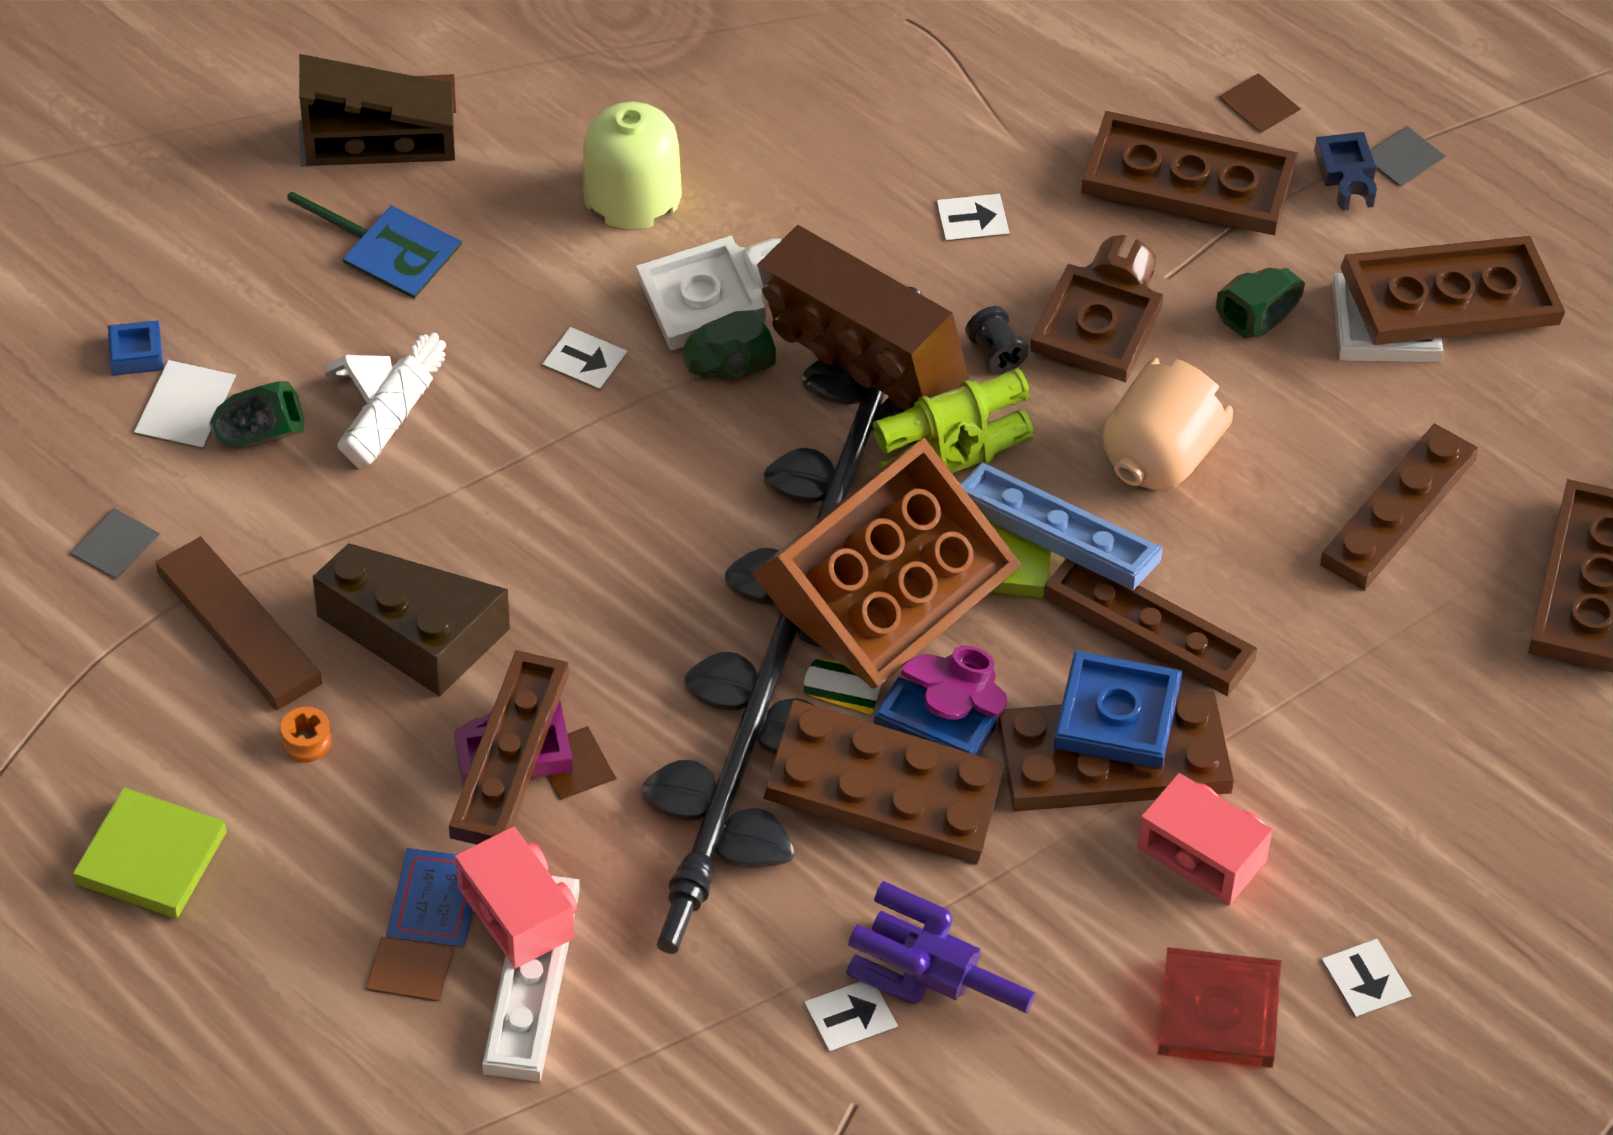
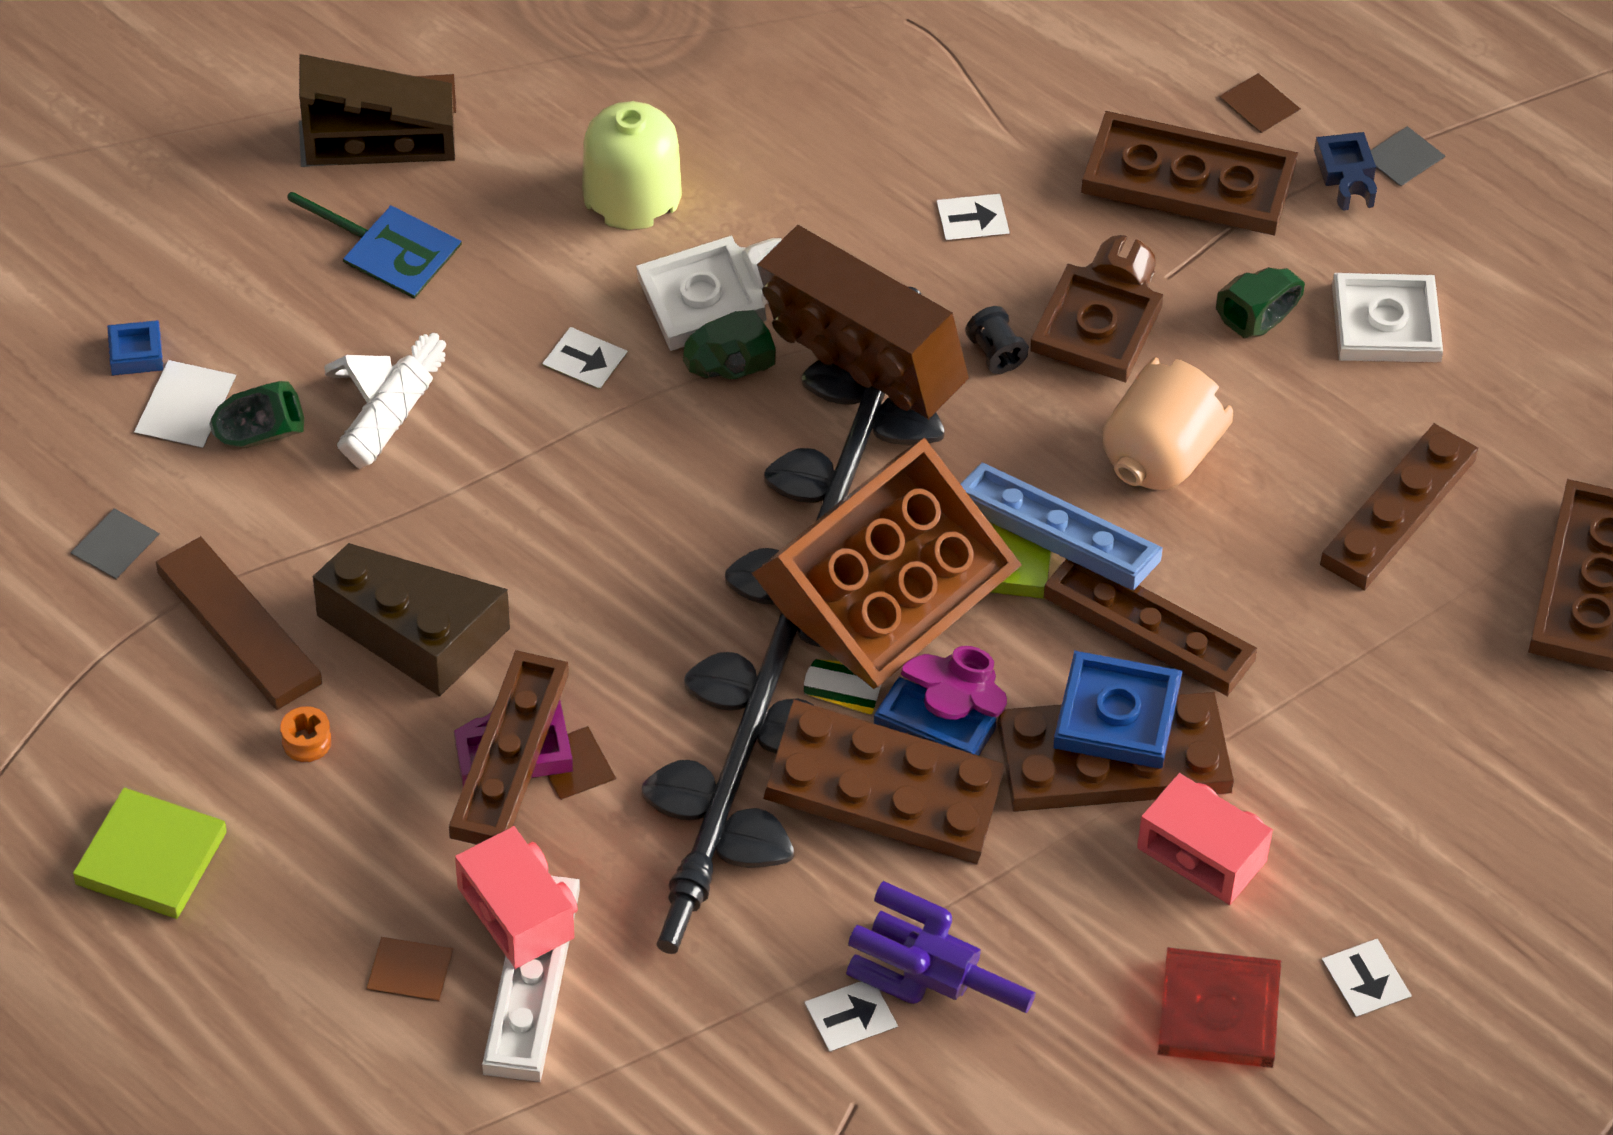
(429, 901): blue sticker -> none
(957, 422): lime pin -> none
(1452, 290): reddish brown plate -> none

